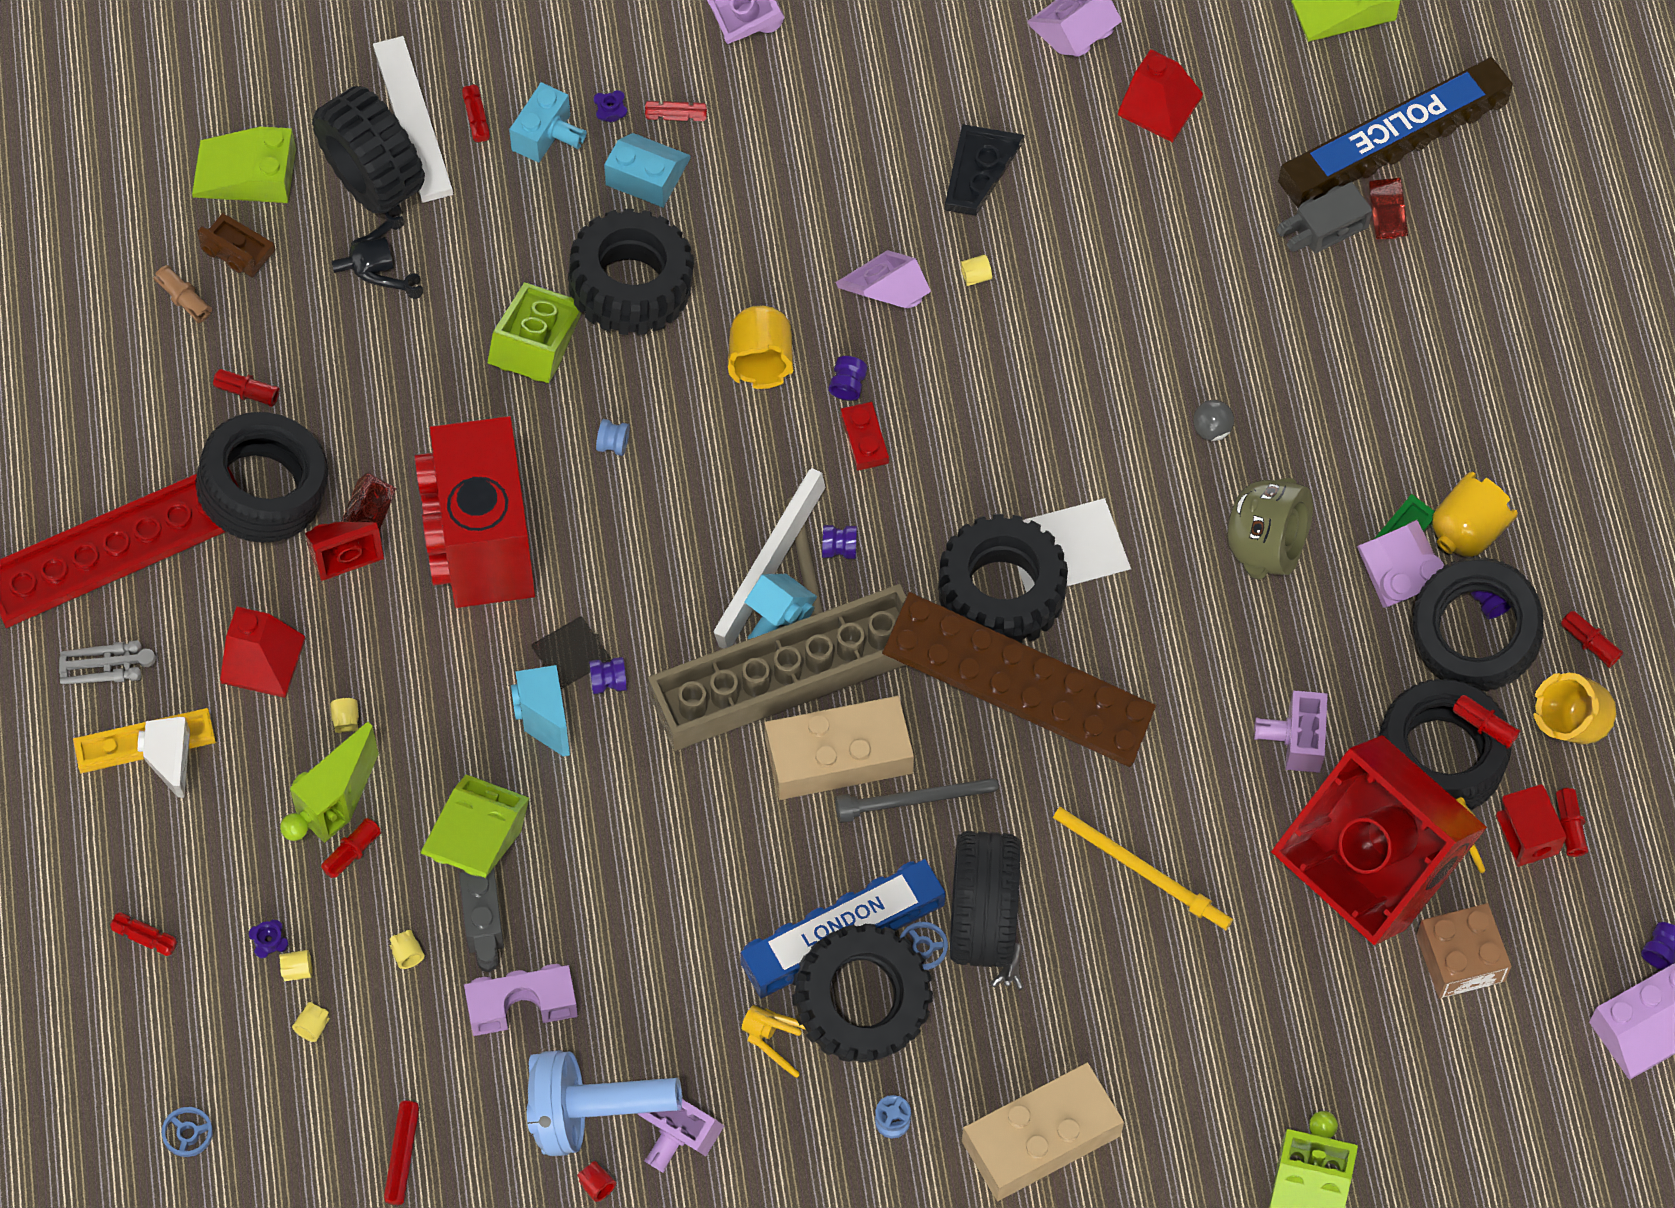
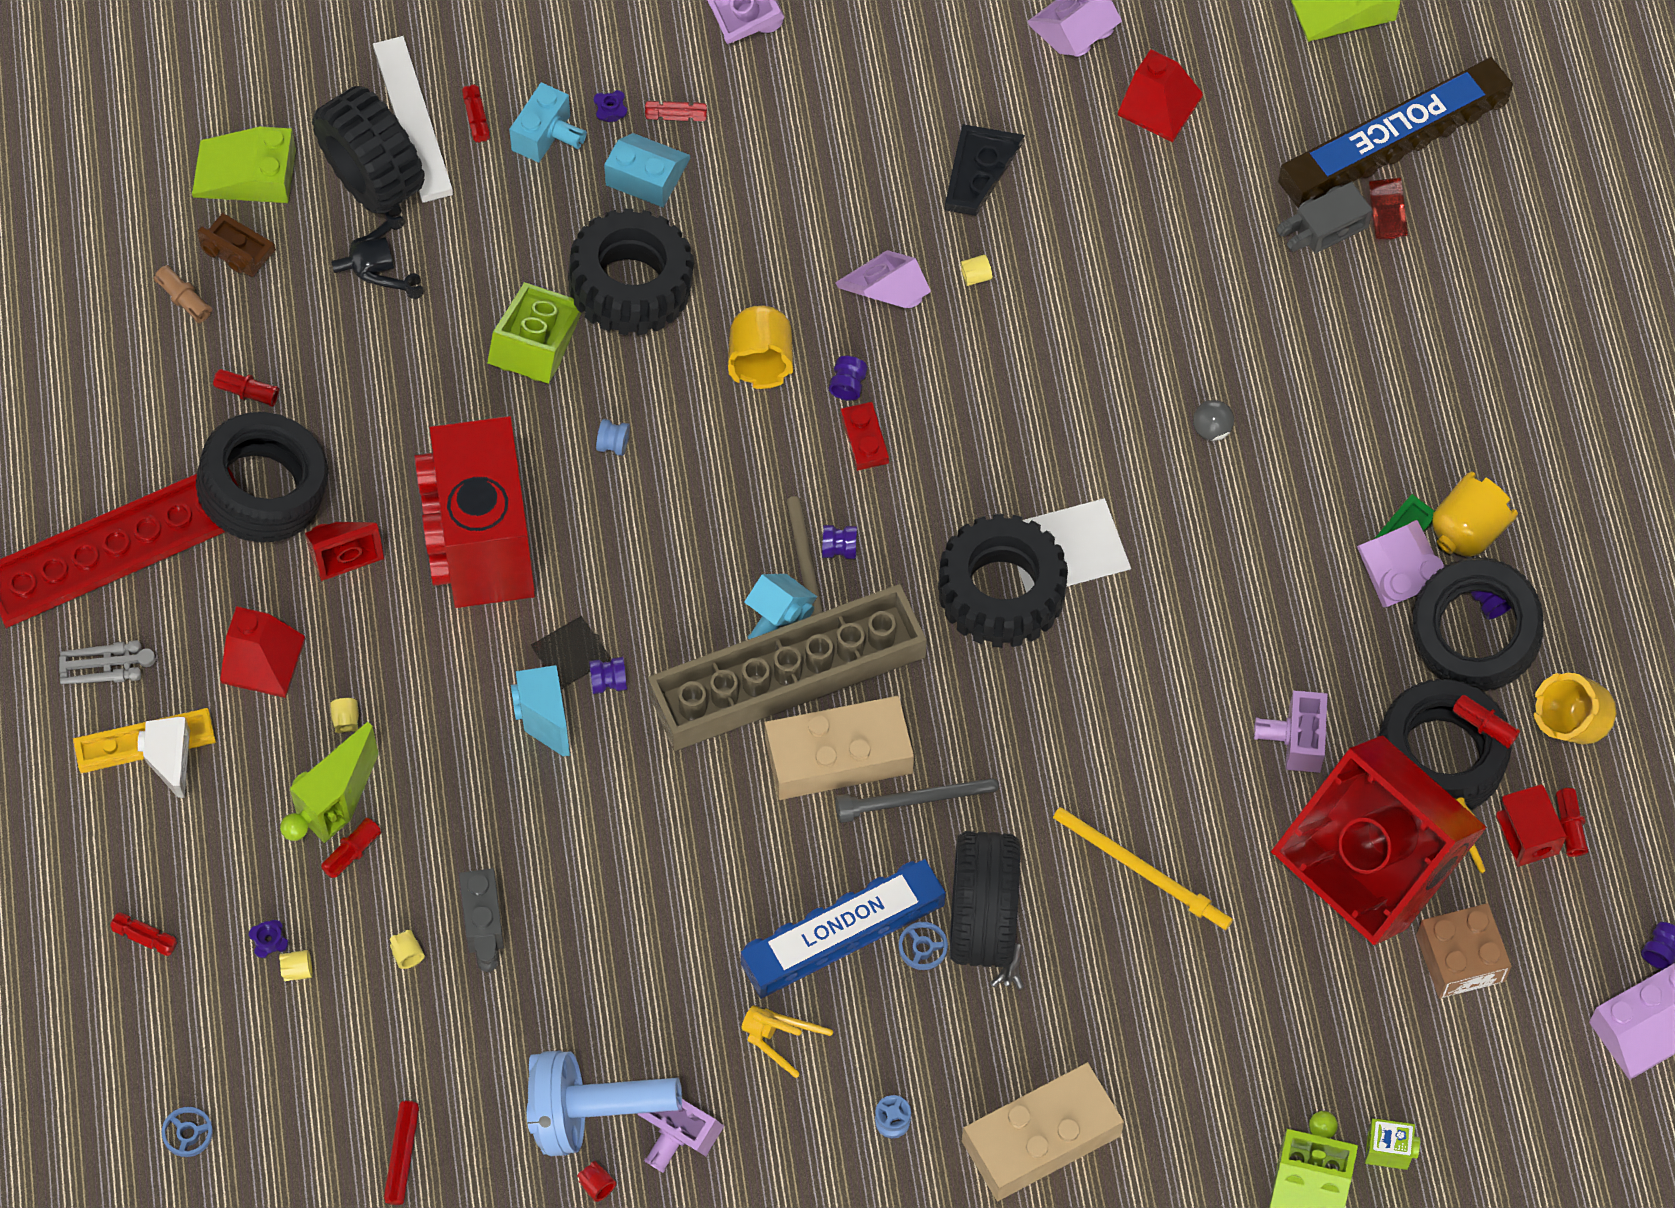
(311, 1022): light yellow hose -> none
(369, 501): clear red slope -> none
(476, 826): lime slope -> none
(547, 988): lavender arch -> none
(771, 555): white tile -> none
(908, 985): black tyre -> none
(1019, 679): reddish brown plate -> none
(1270, 526): olive piece -> none
(1391, 1144): none -> lime brick
(1591, 638): red axle -> none

